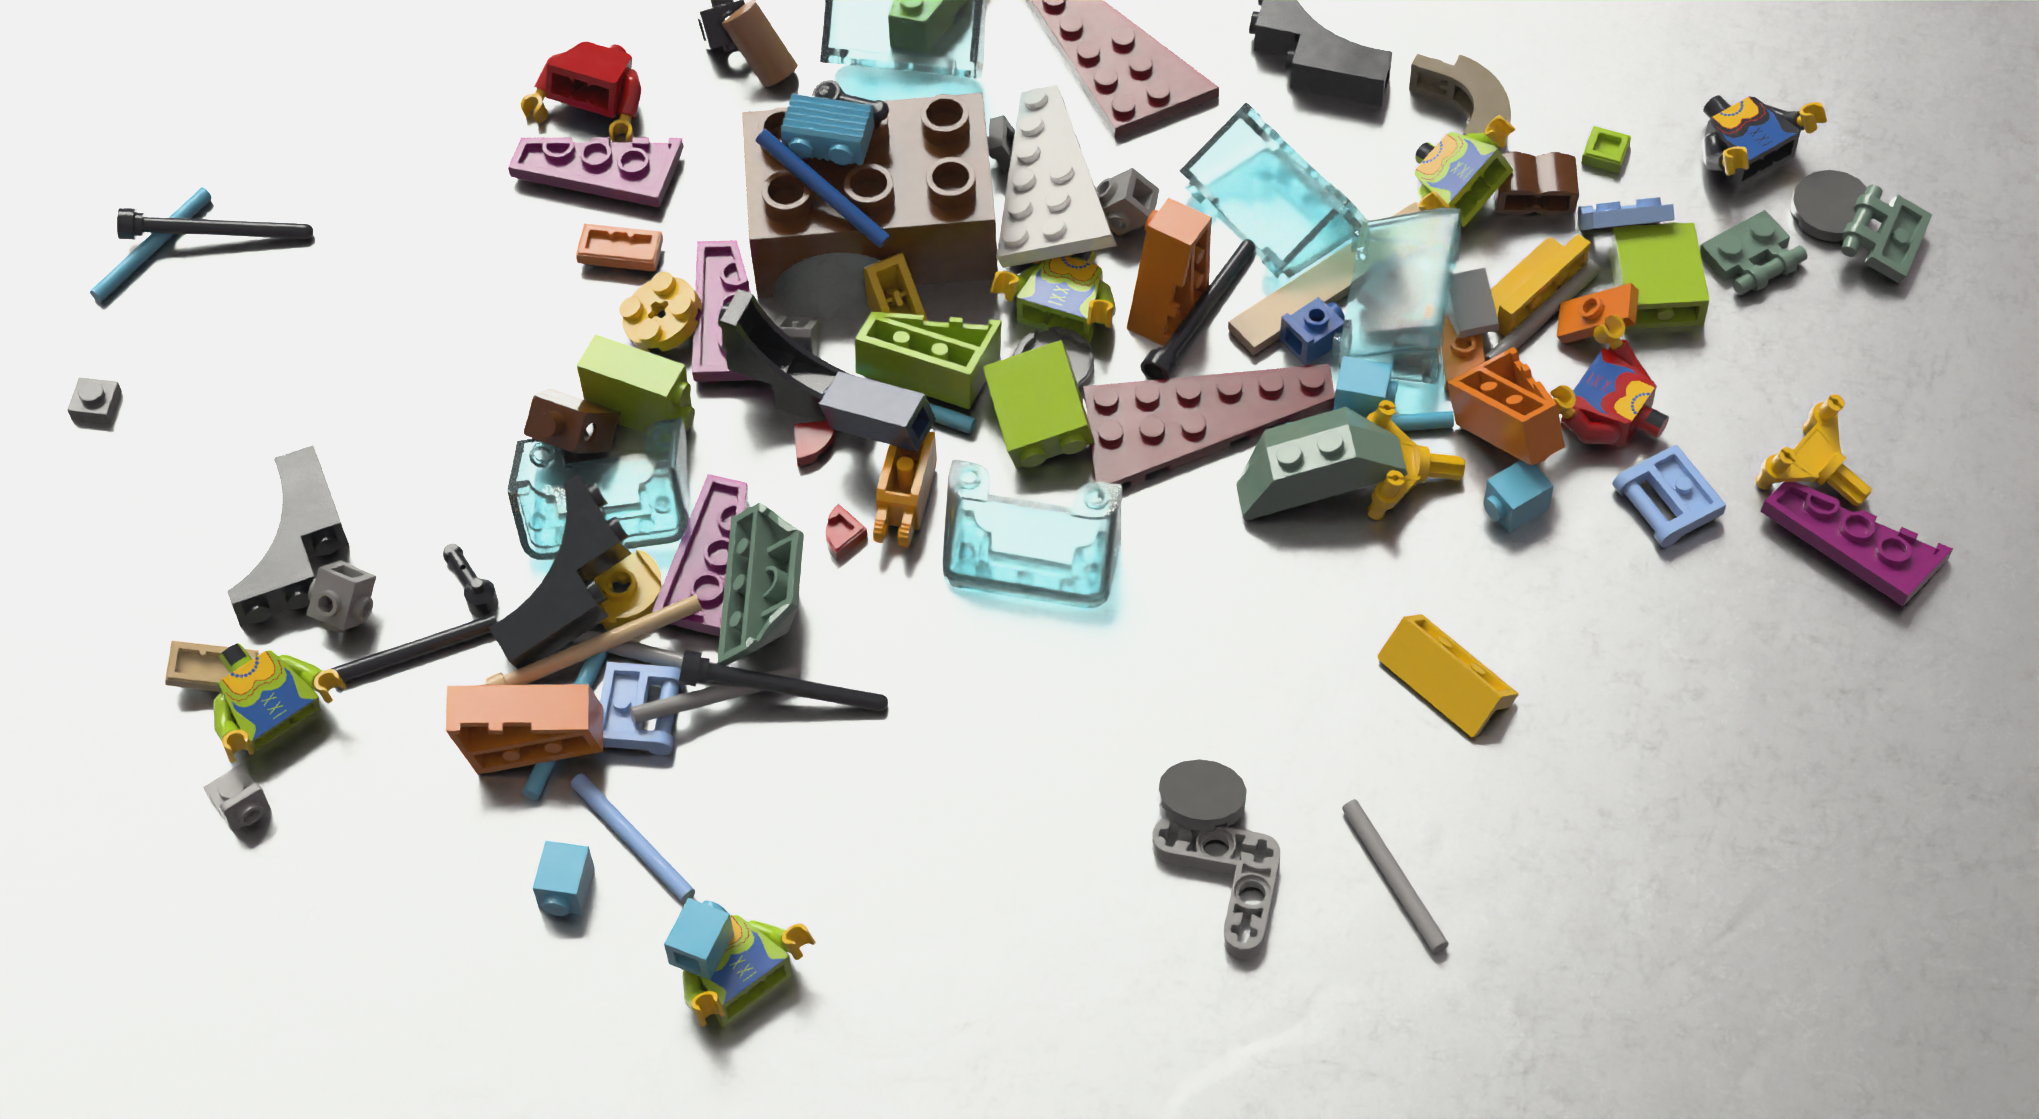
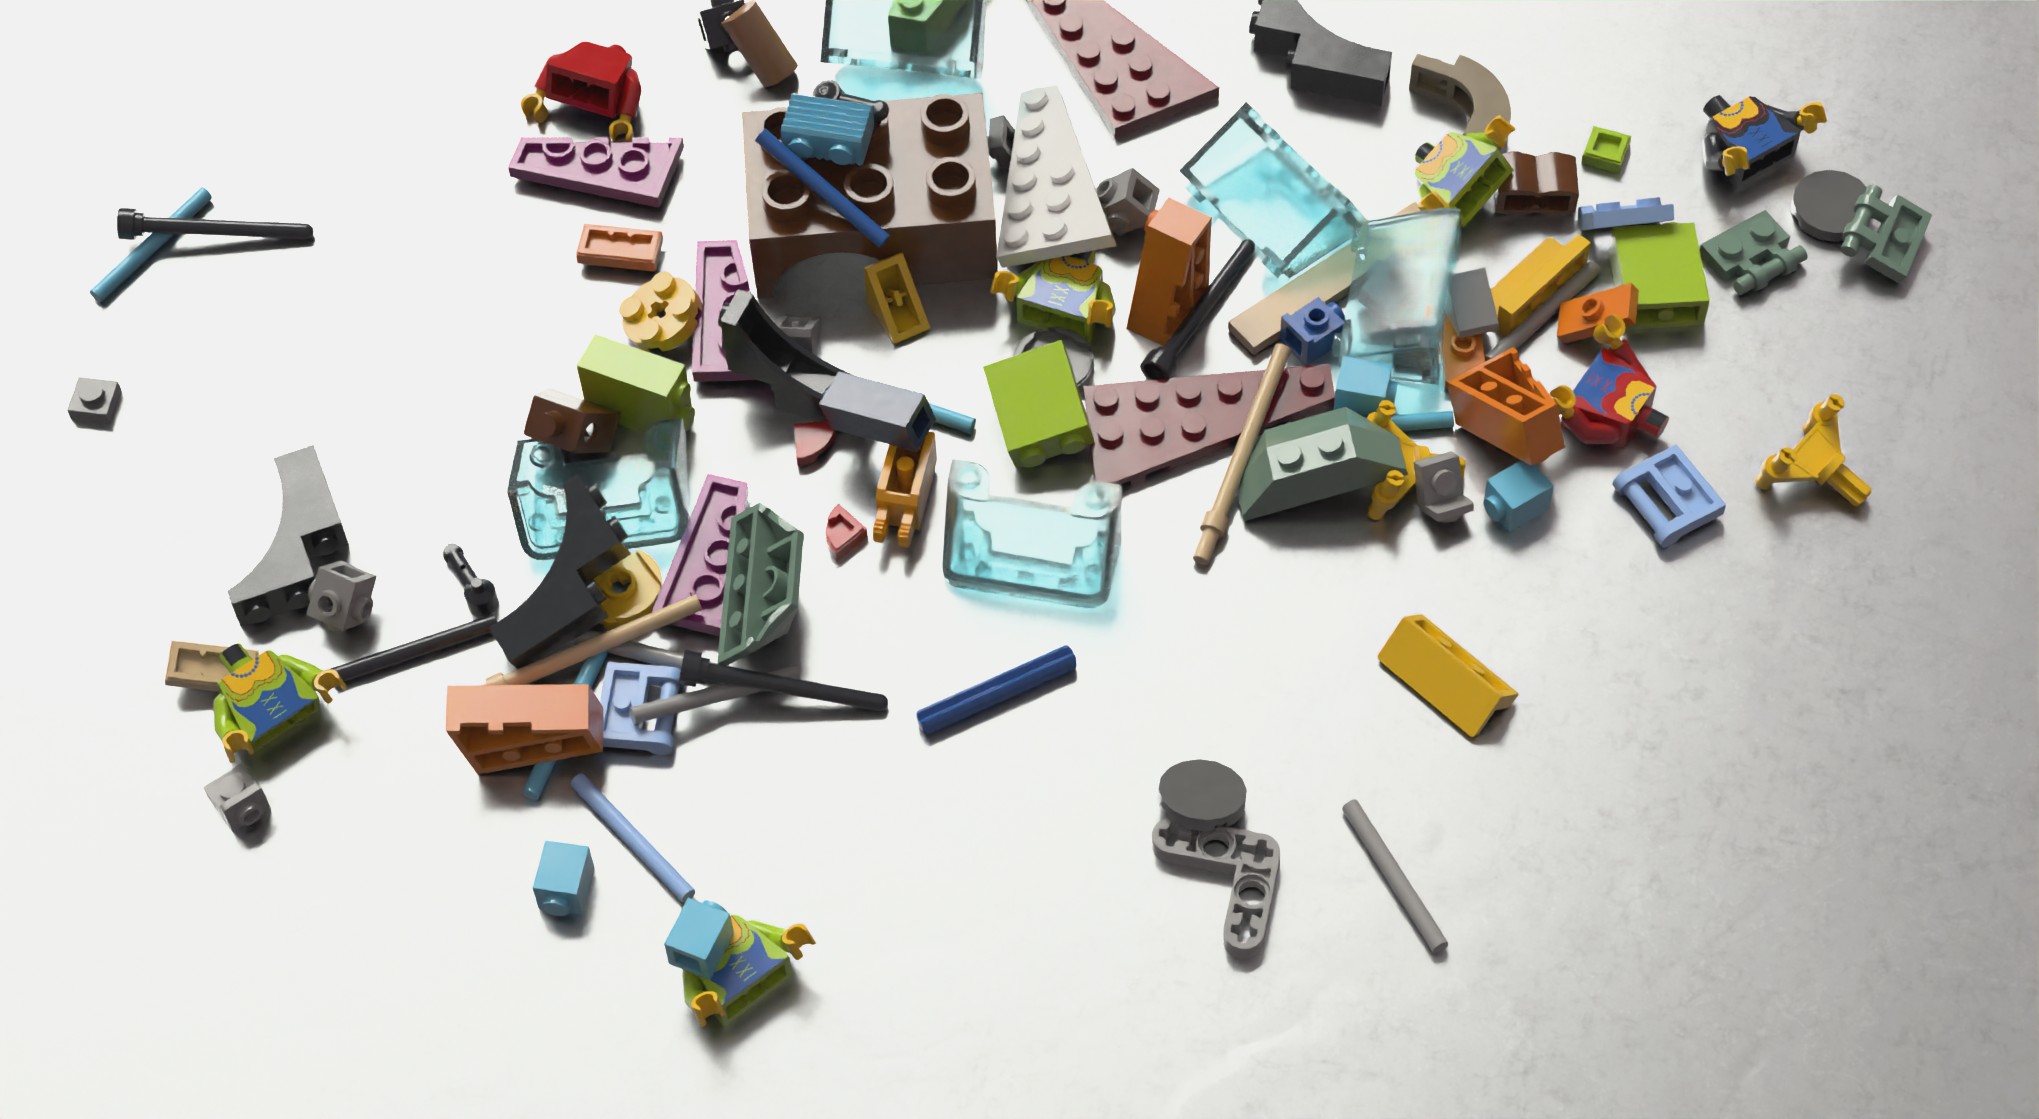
(927, 355): lime wedge -> none
(996, 689): none -> blue axle
(1216, 520): none -> tan bar
(1441, 487): none -> light grey bracket
(1877, 554): magenta wing -> none

